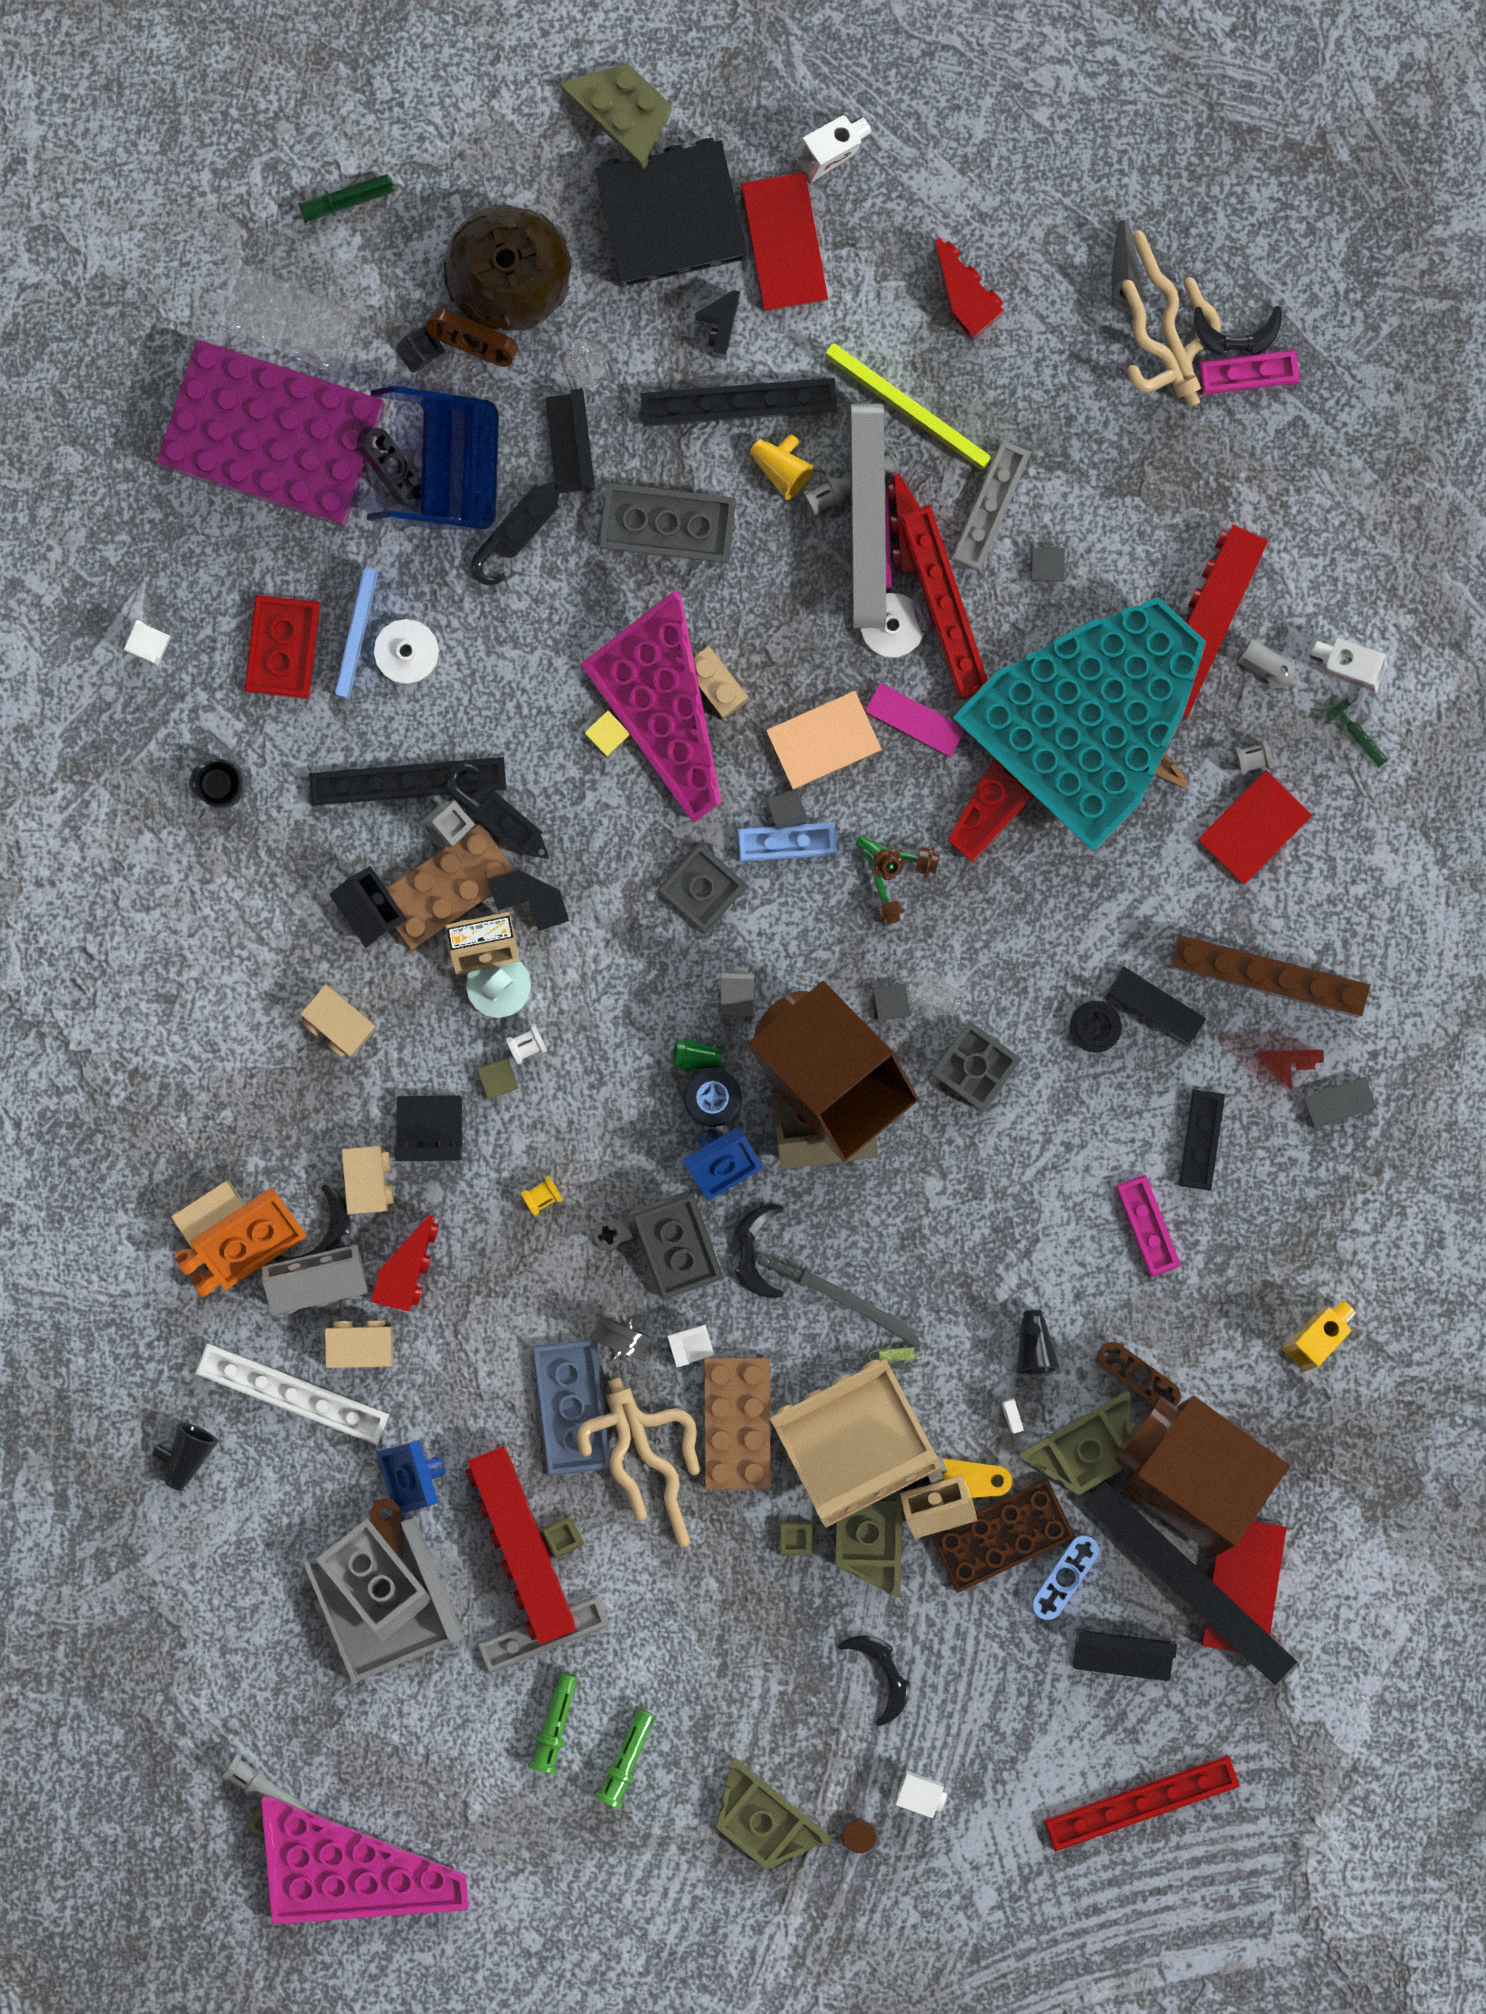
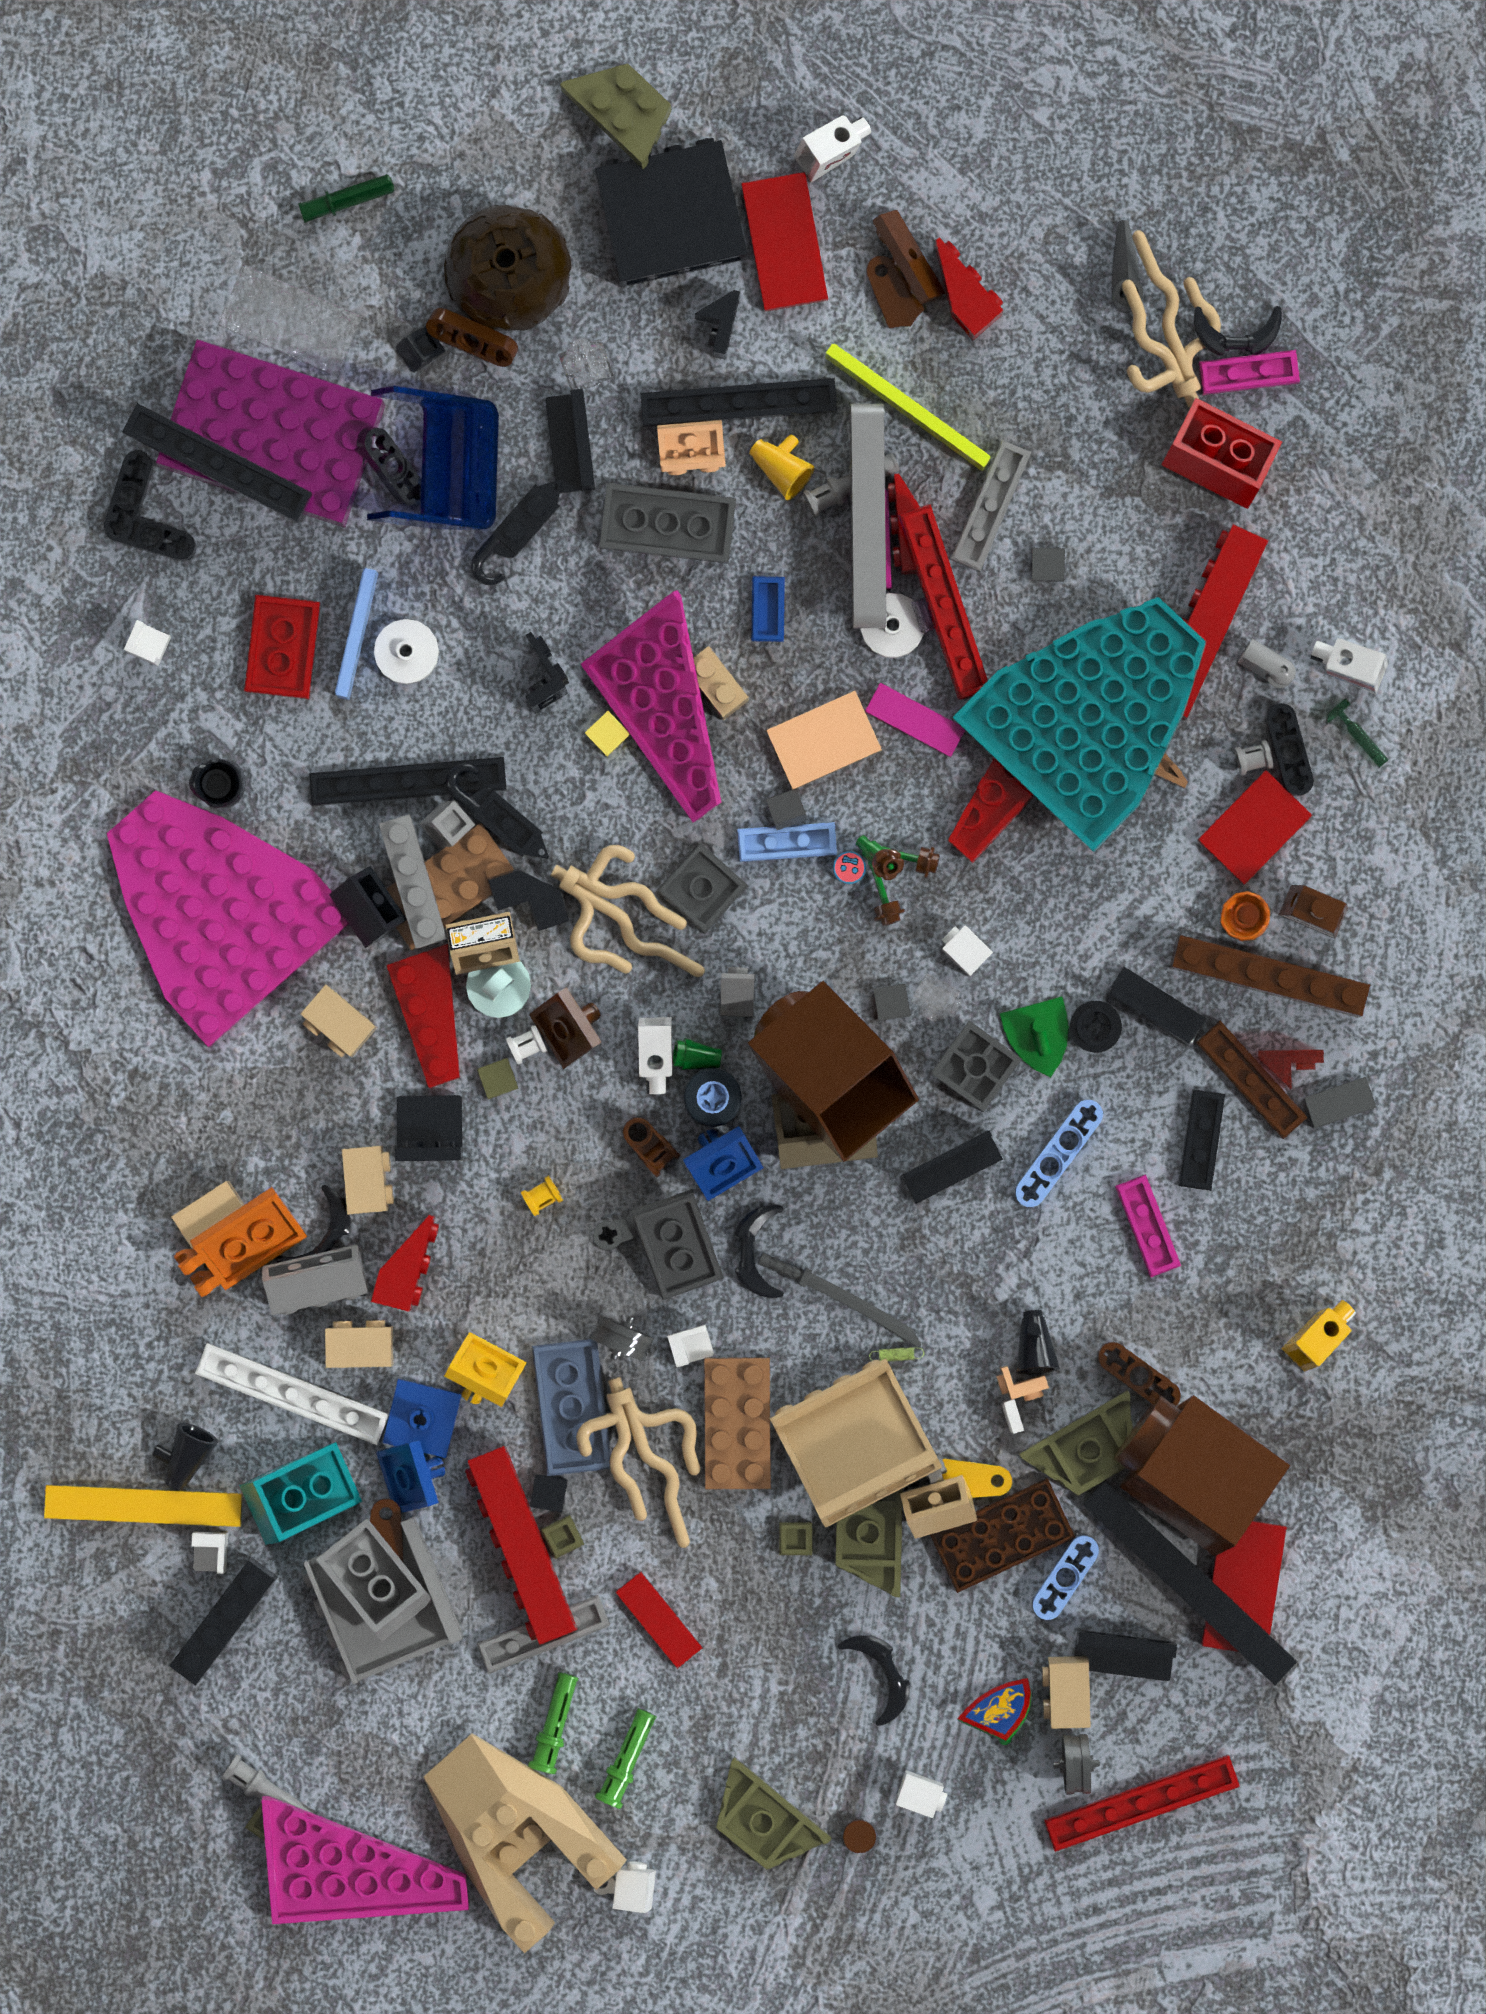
(137, 525): none -> black beam
(143, 1505): none -> yellow tile
(210, 1551): none -> white panel
(217, 463): none -> black plate
(217, 910): none -> dark pink wing
(223, 1621): none -> black brick
(300, 1494): none -> teal slope
(413, 881): none -> light grey plate
(422, 1415): none -> blue tile
(426, 1001): none -> red wing
(484, 1370): none -> yellow tile
(501, 1818): none -> tan wedge
(545, 693): none -> black bracket
(548, 1493): none -> black tile
(567, 1026): none -> reddish brown tile
(588, 891): none -> tan plant
(631, 1887): none -> white brick
(651, 1147): none -> reddish brown piece
(655, 1039): none -> white torso
(659, 1619): none -> red tile
(691, 447): none -> light nougat bracket
(768, 609): none -> blue tile
(849, 867): none -> tile
(893, 294): none -> reddish brown piece
(908, 257): none -> reddish brown tile
(952, 1167): none -> black panel
(965, 949): none -> white brick
(1000, 1710): none -> shield
(1028, 1388): none -> light nougat bracket
(1038, 1034): none -> green shield
(1061, 1155): none -> light blue beam
(1068, 1692): none -> tan brick
(1076, 1764): none -> dark grey wheel
(1221, 453): none -> red slope
(1245, 916): none -> orange hair
(1251, 1079): none -> reddish brown tile
(1275, 728): none -> black beam
(1314, 910): none -> reddish brown torso

